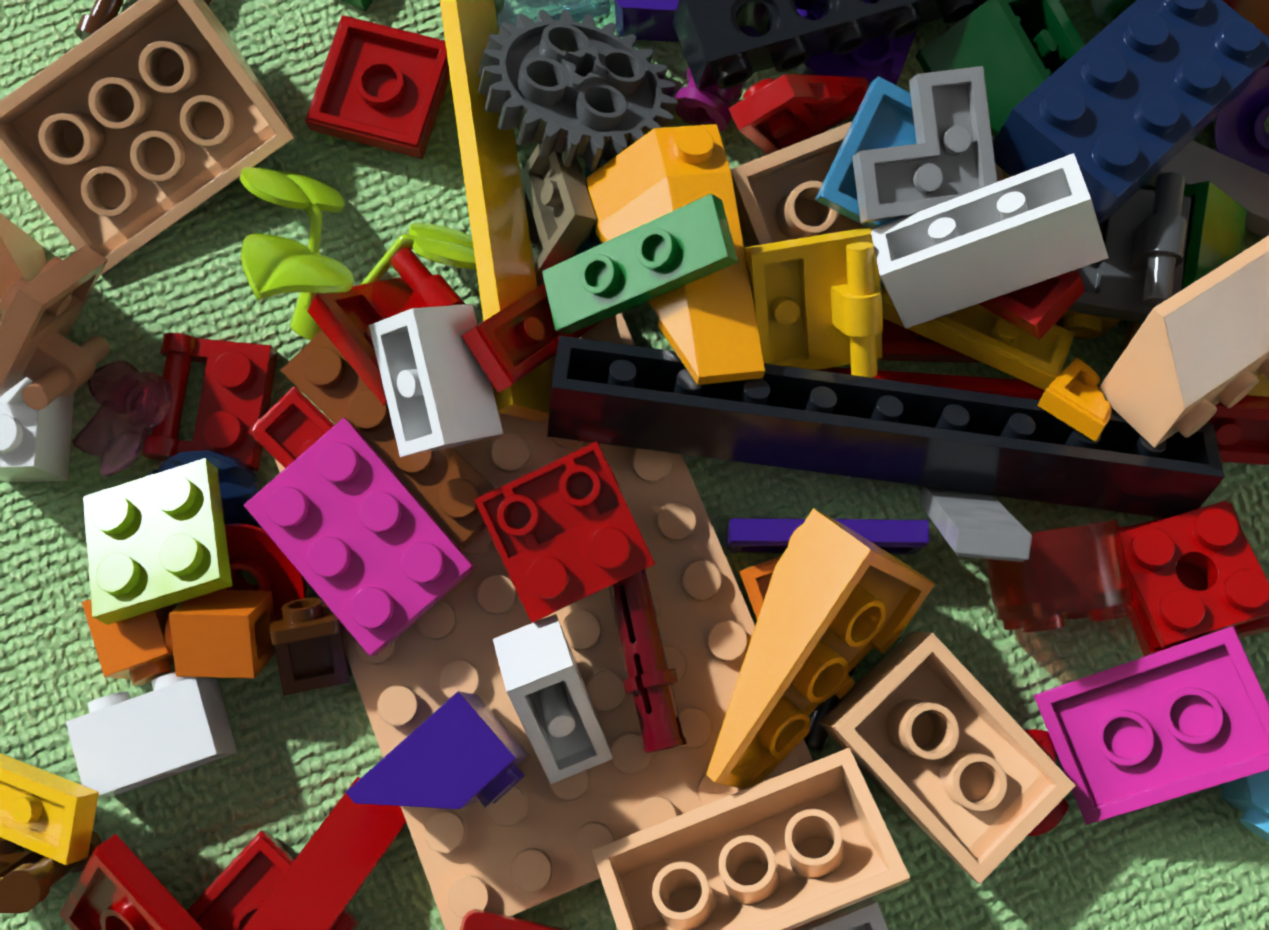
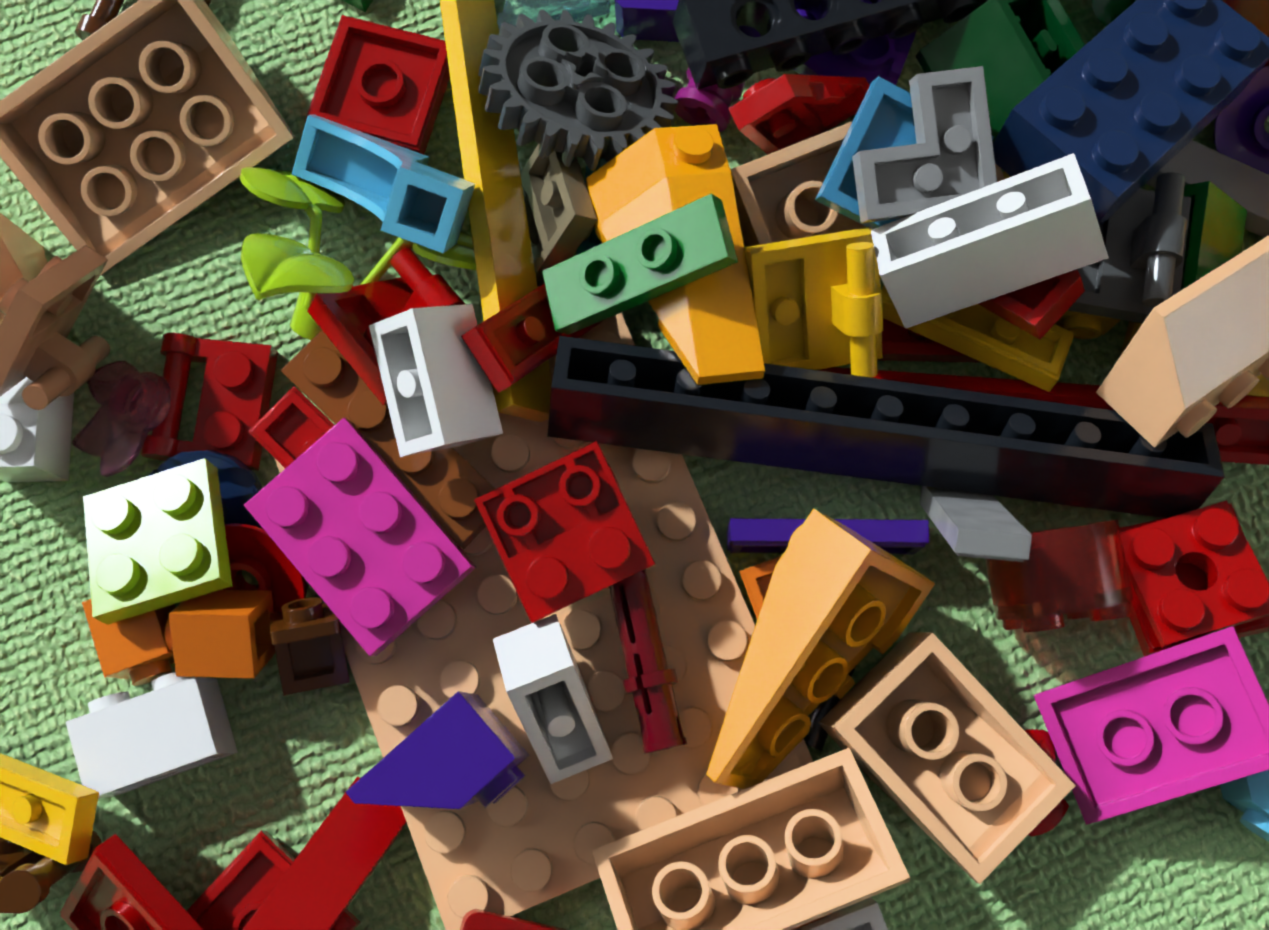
(387, 180): none -> medium azure arch
(1078, 400): light orange tile -> none

